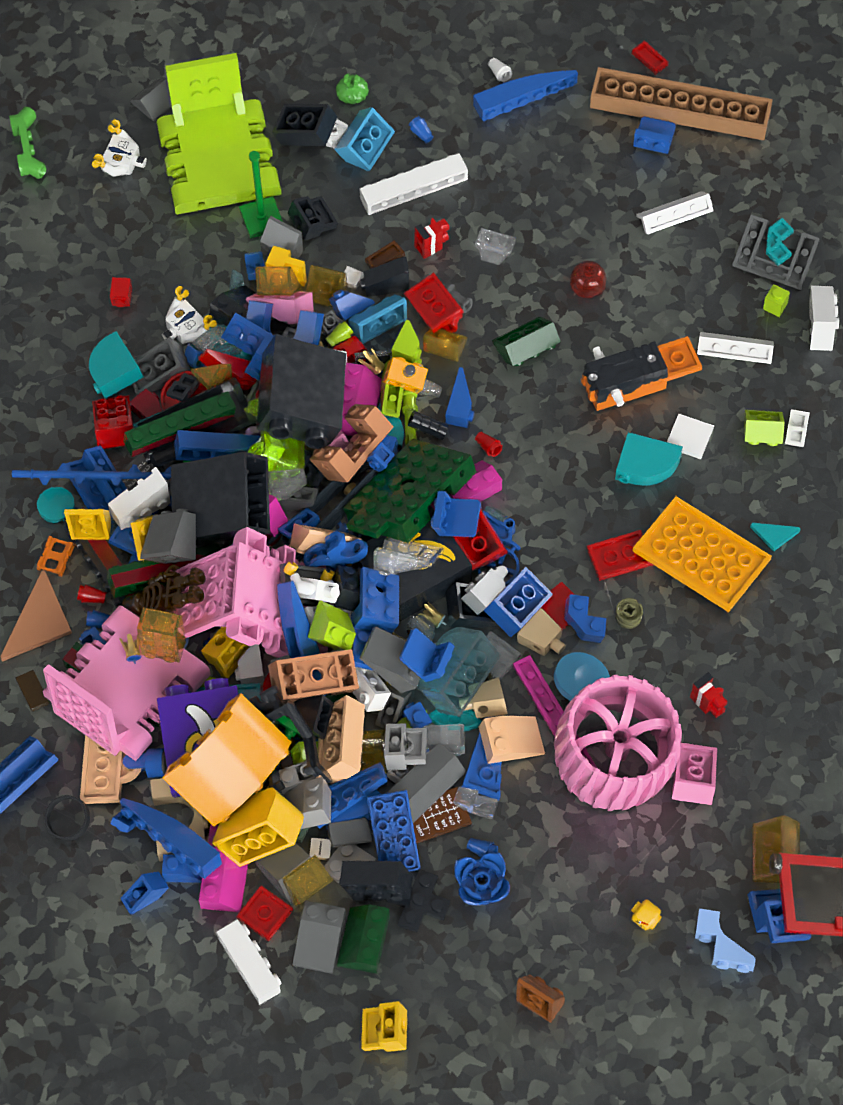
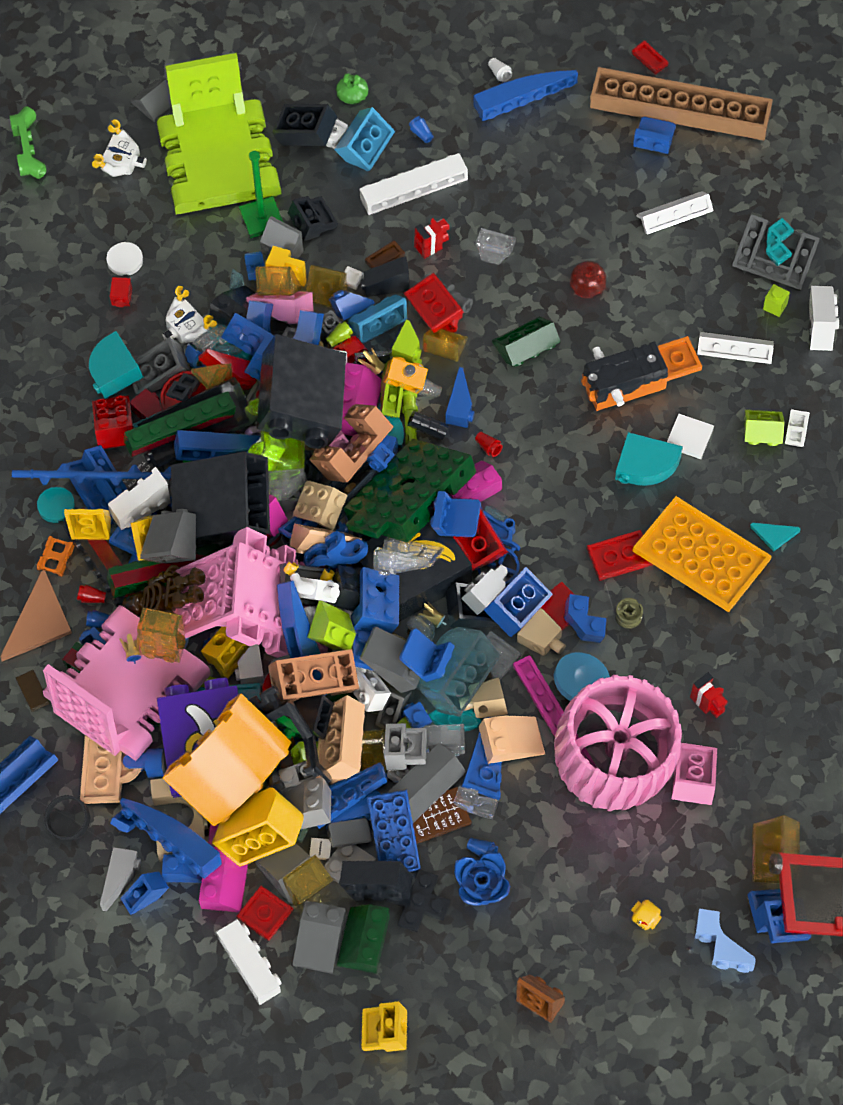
(120, 873): none -> light grey slope
(124, 258): none -> white tile
(320, 504): none -> tan bracket

